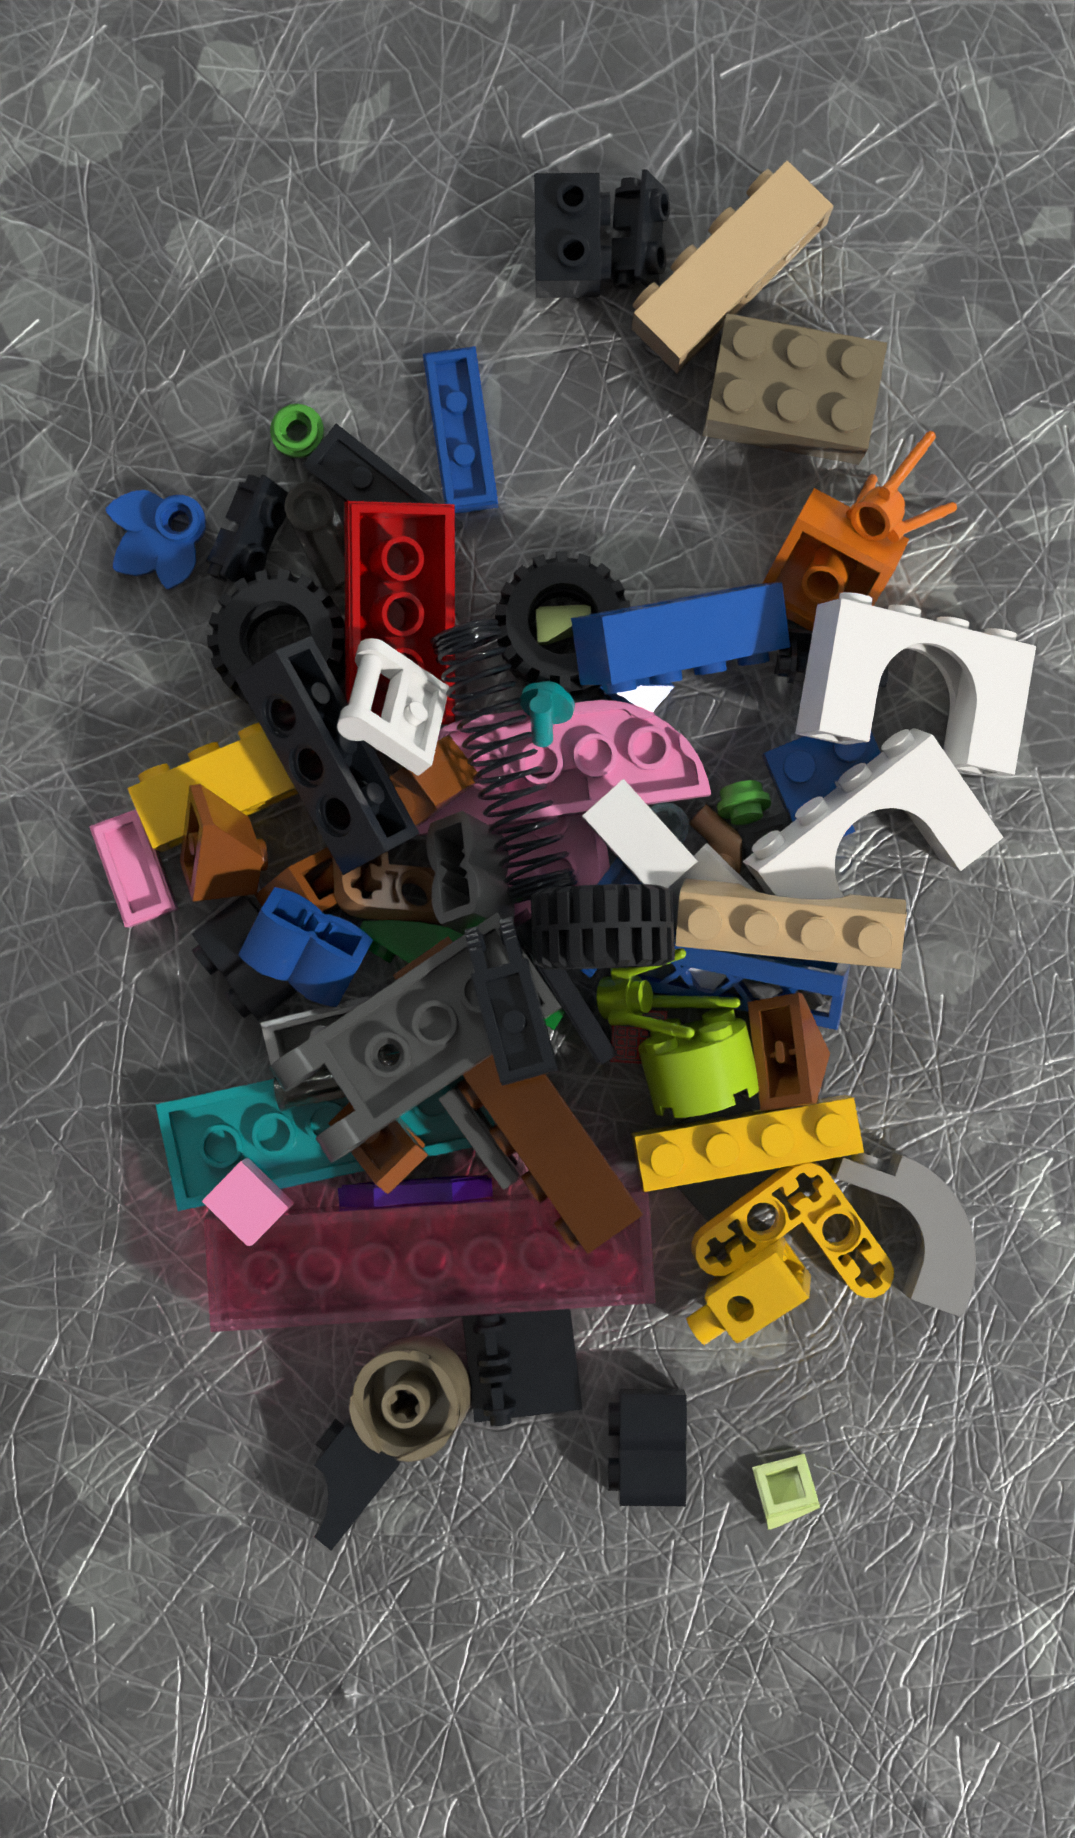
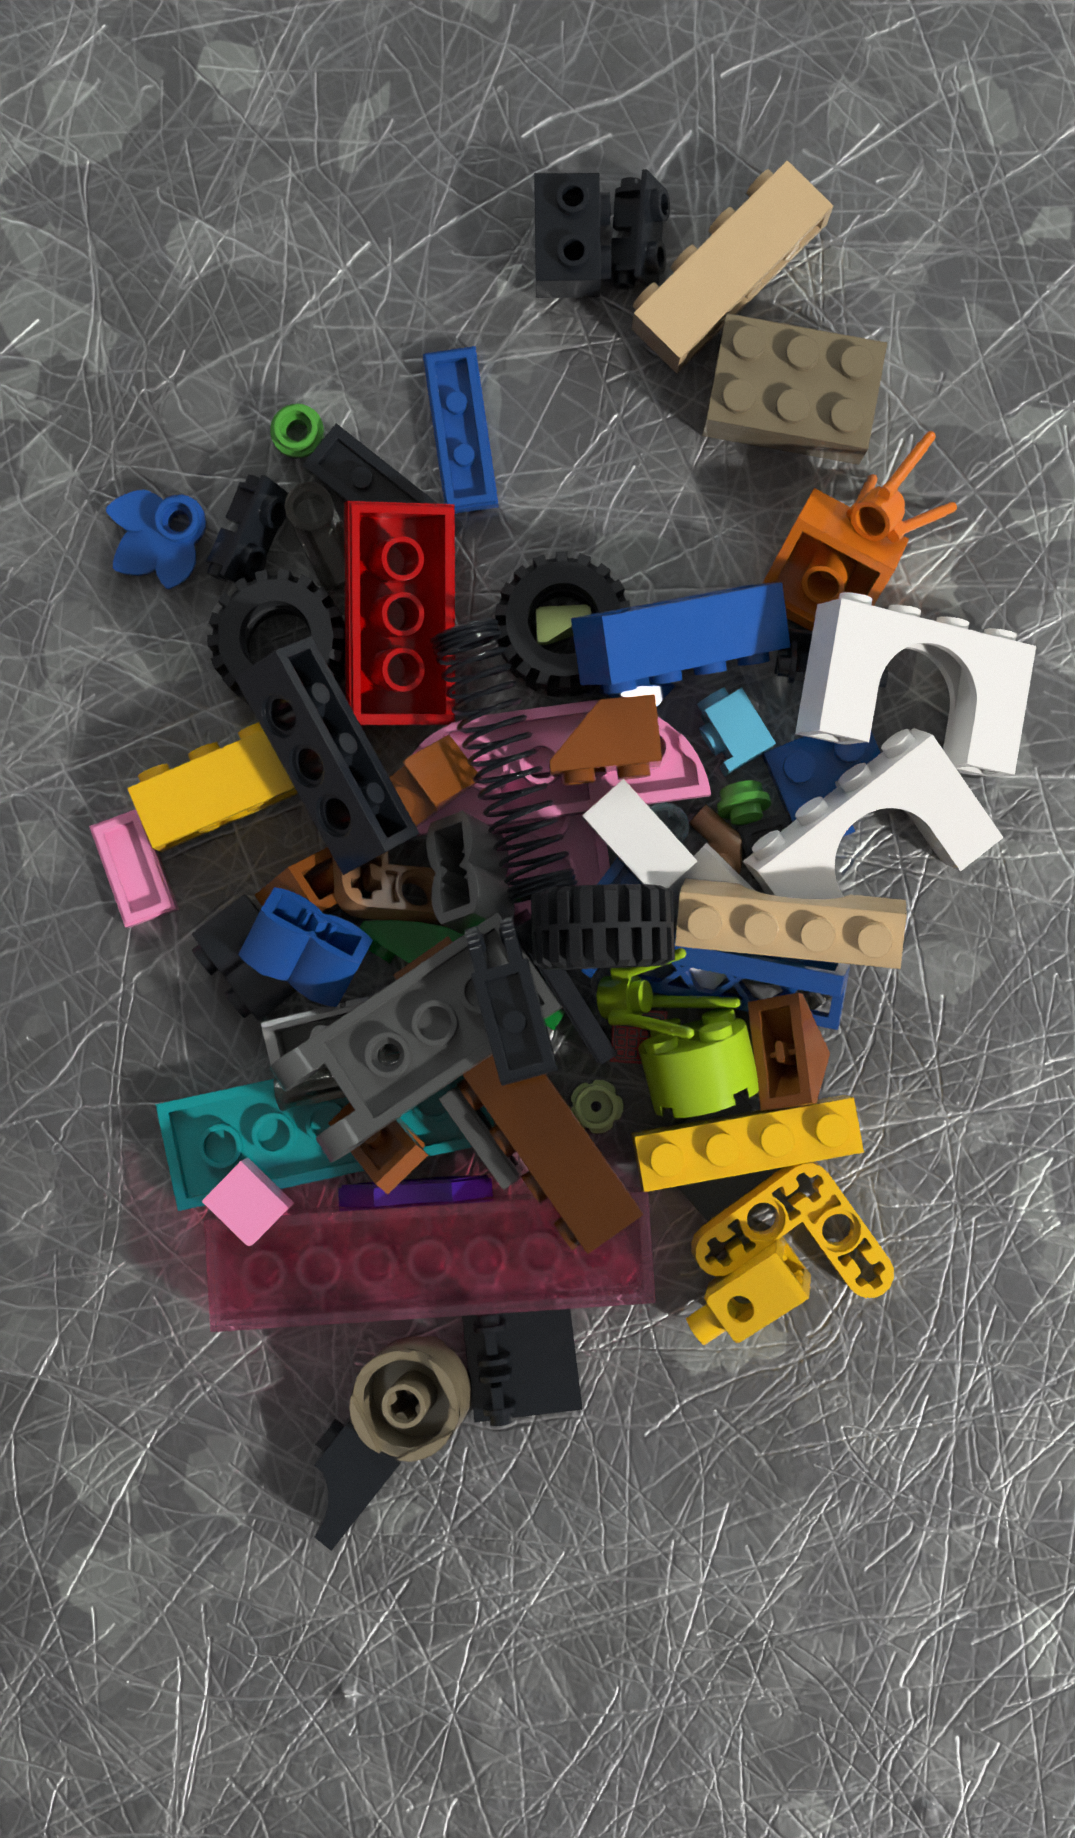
(219, 848): dark orange slope -> none
(410, 710): white plate -> none
(546, 705): teal plate -> none
(610, 1109): none -> yellowish green plate
(612, 737): none -> dark orange slope
(650, 1448): black brick -> none
(733, 729): none -> medium azure brick
(785, 1490): yellowish green slope -> none
(945, 1244): light grey arch -> none

